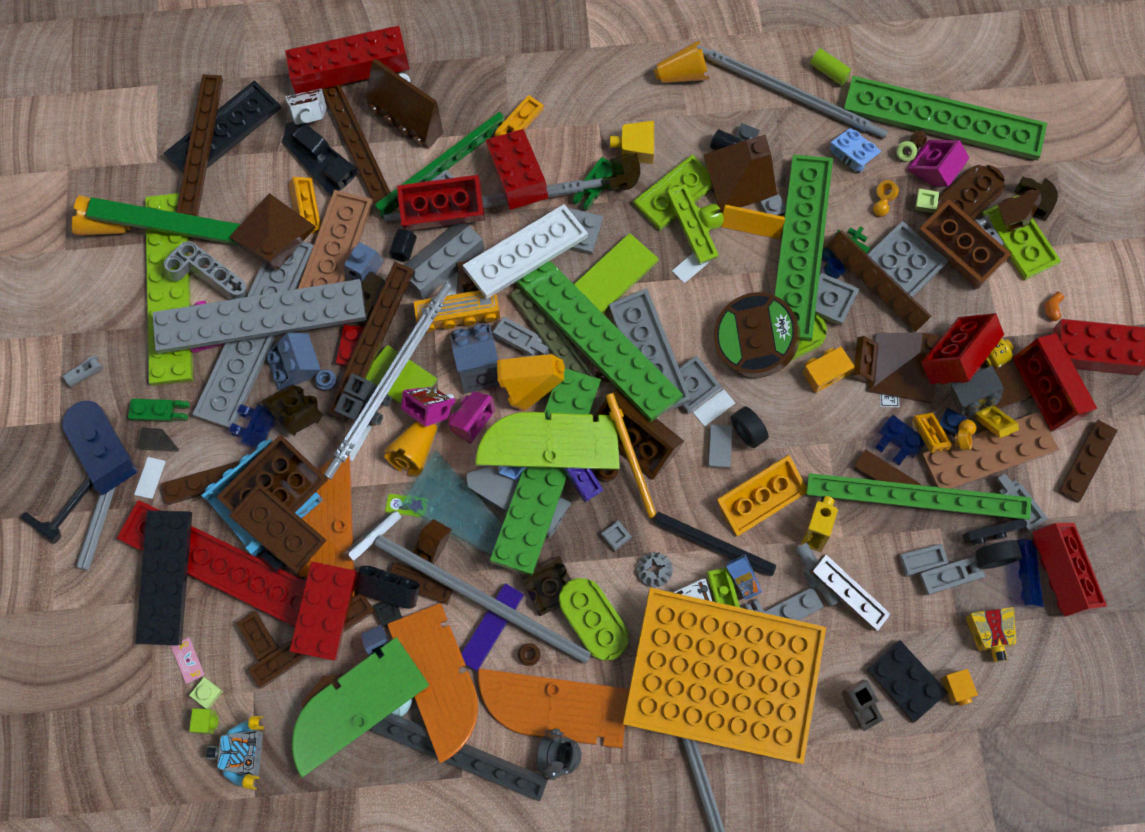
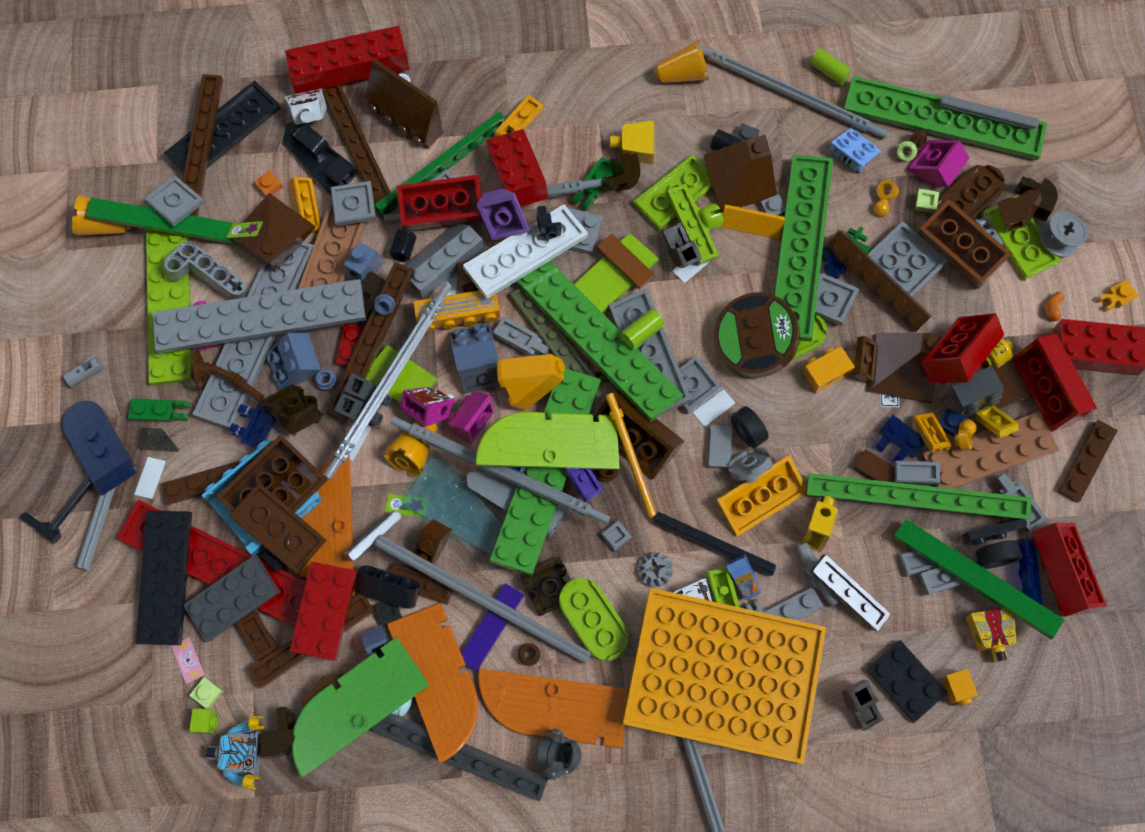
(174, 201): none -> light grey plate
(204, 368): none -> reddish brown dish
(231, 598): none -> dark grey plate
(244, 229): none -> lime sticker
(268, 183): none -> orange plate
(279, 742): none -> dark brown brick
(353, 203): none -> light grey plate
(384, 308): none -> sand blue plate
(502, 214): none -> medium lavender slope
(502, 471): none -> light grey axle
(546, 227): none -> black bracket
(625, 261): none -> dark orange tile
(642, 329): none -> lime brick
(680, 248): none -> dark brown brick
(750, 465): none -> light grey plate
(917, 472): none -> light grey tile
(979, 579): none -> green tile
(989, 112): none -> light grey axle
(1063, 234): none -> light grey piece
(1120, 295): none -> light orange plate

